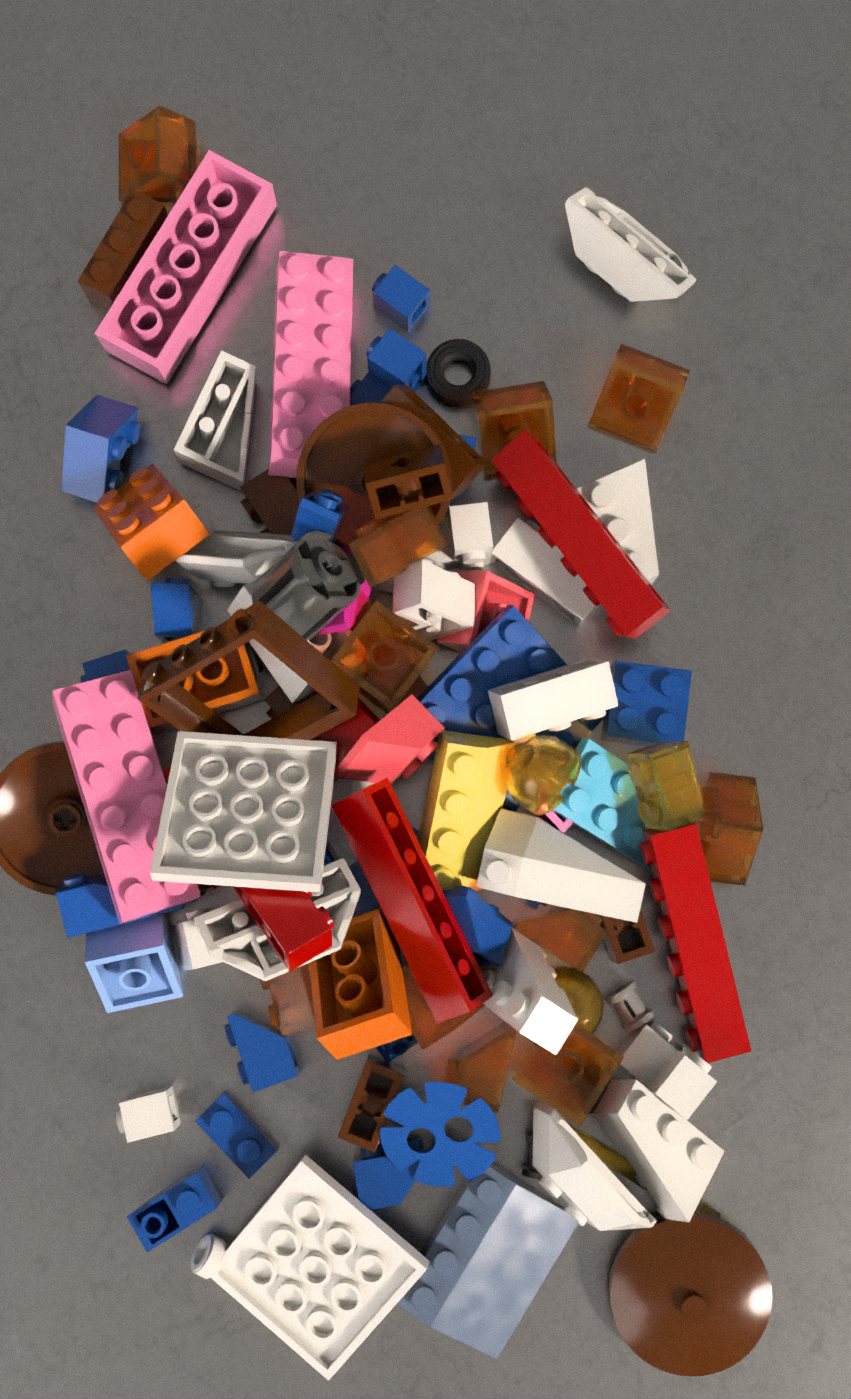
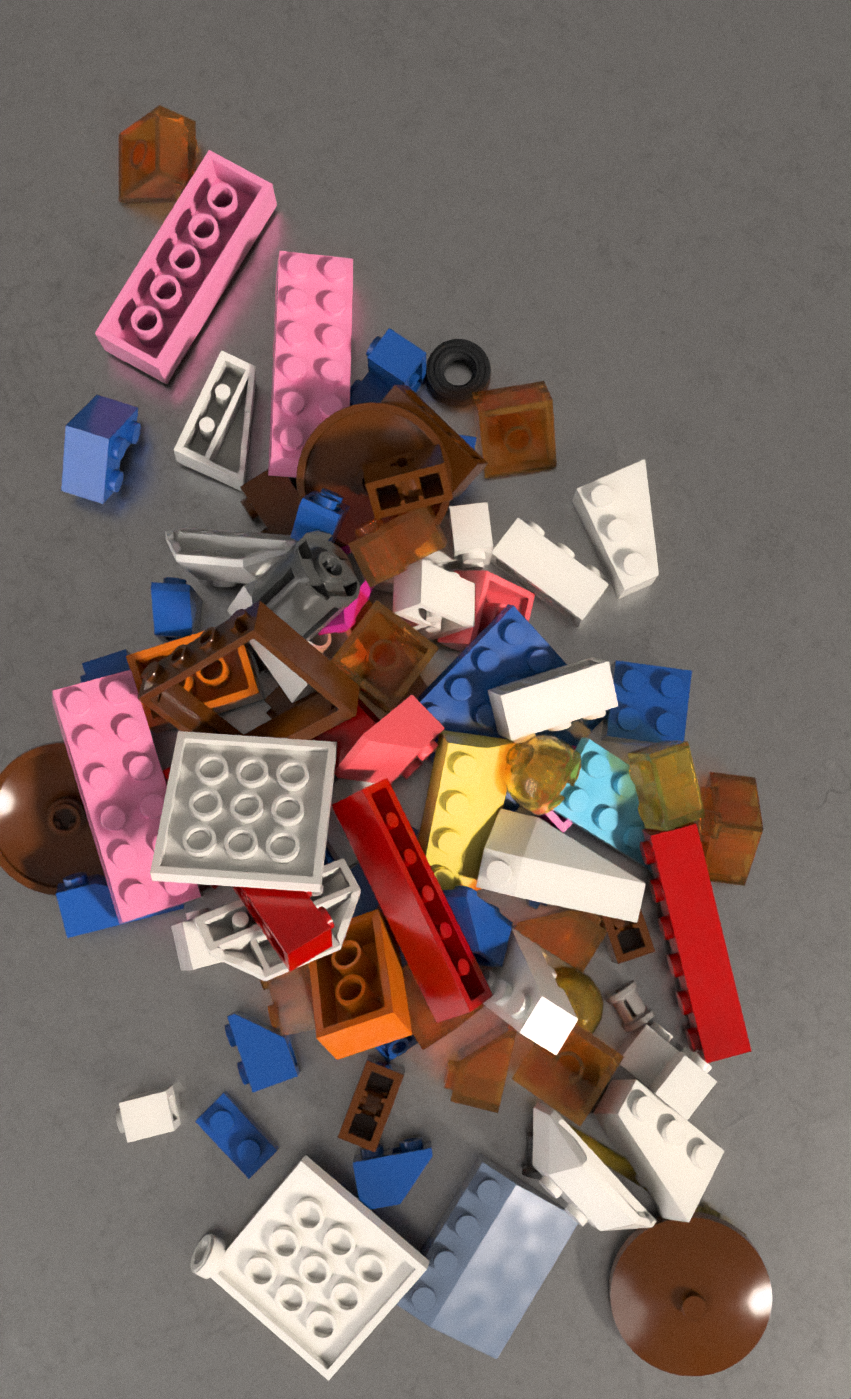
(122, 248): reddish brown brick -> none
(134, 964): light blue slope -> none
(150, 521): orange brick -> none
(175, 1207): blue slope -> none
(400, 297): blue brick -> none
(443, 1103): blue piece -> none
(580, 536): red brick -> none
(624, 250): white wedge -> none
(639, 397): clear orange slope -> none

